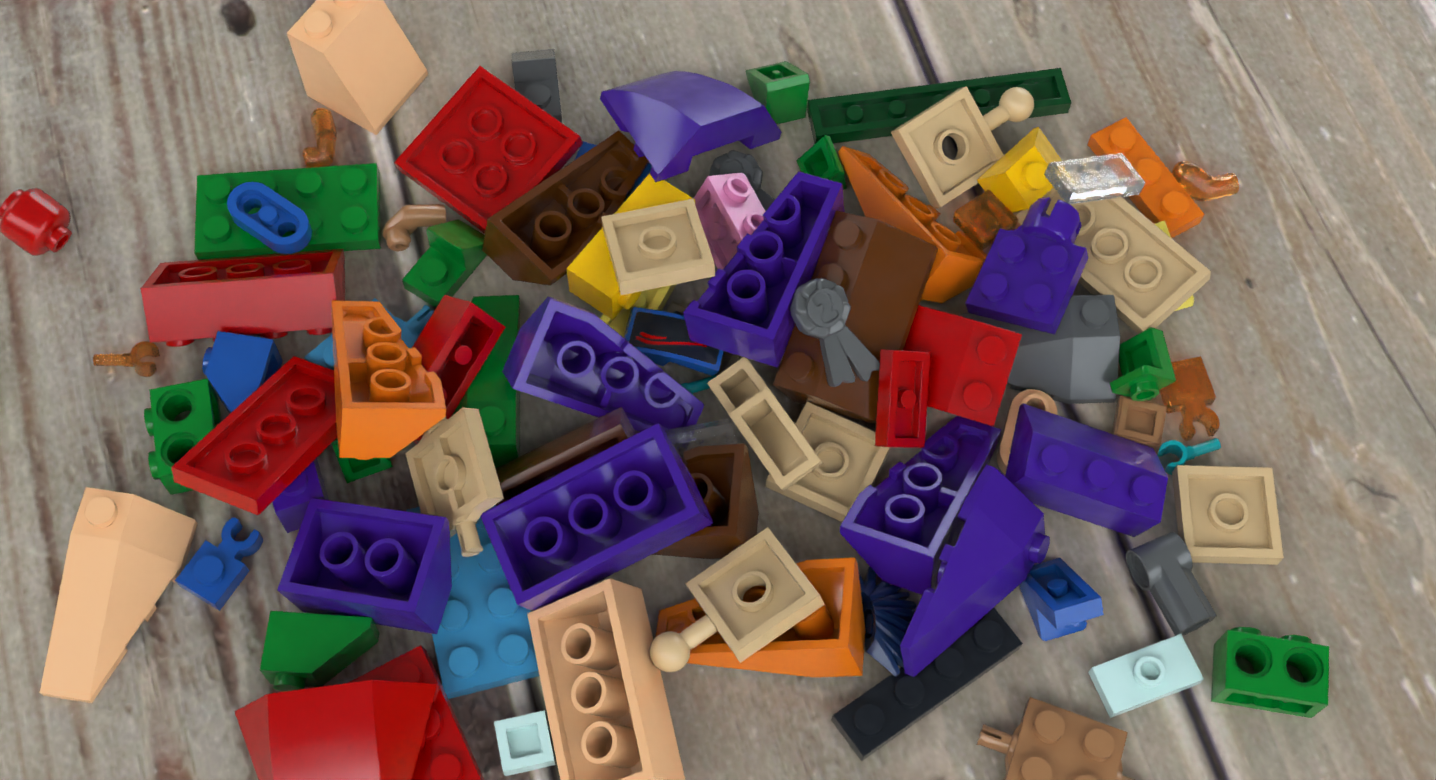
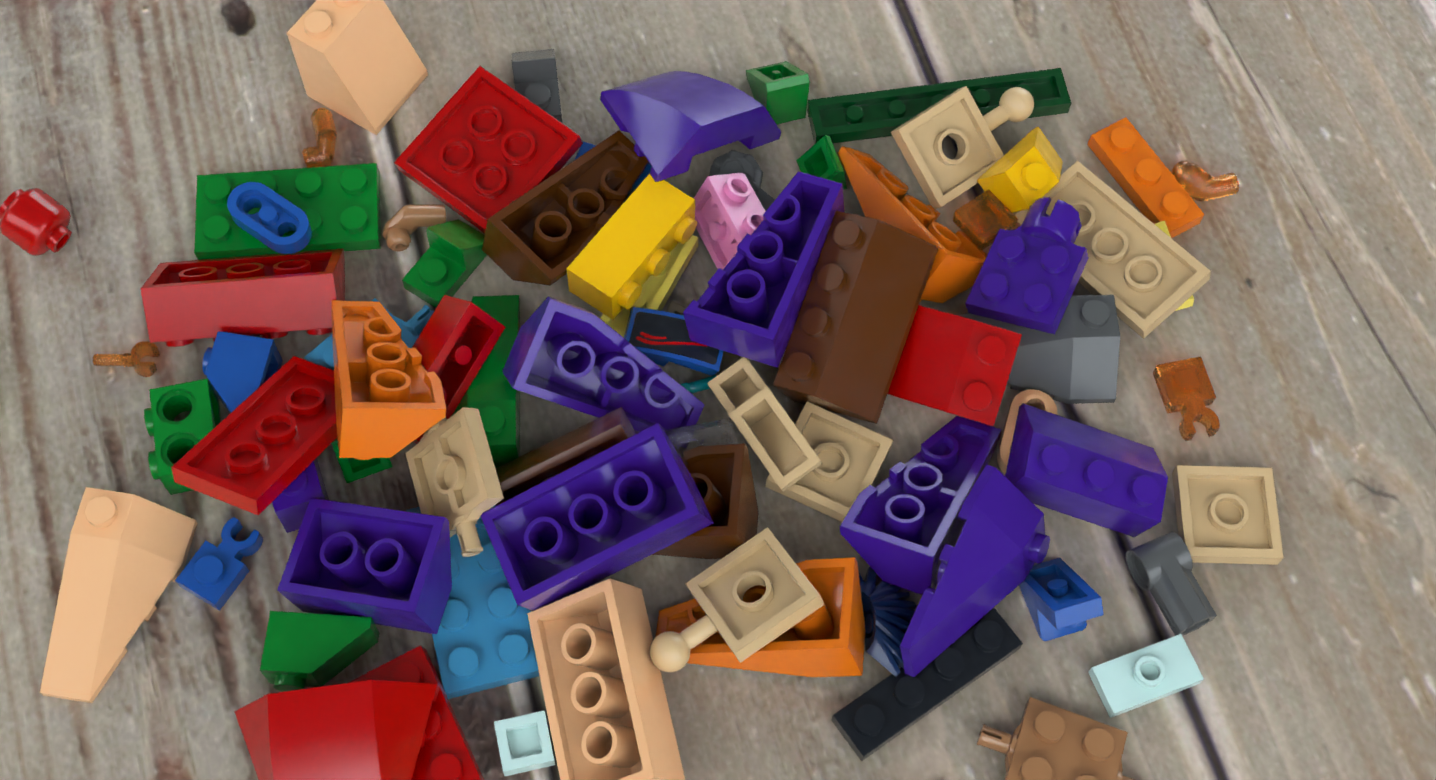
(657, 246): tan plate -> none
(821, 312): dark grey piece -> none
(902, 399): red plate -> none
(1094, 178): clear plate -> none
(1139, 421): medium nougat tile -> none
(1144, 366): green bracket -> none
(1186, 453): teal hand -> none
(1270, 685): green brick -> none

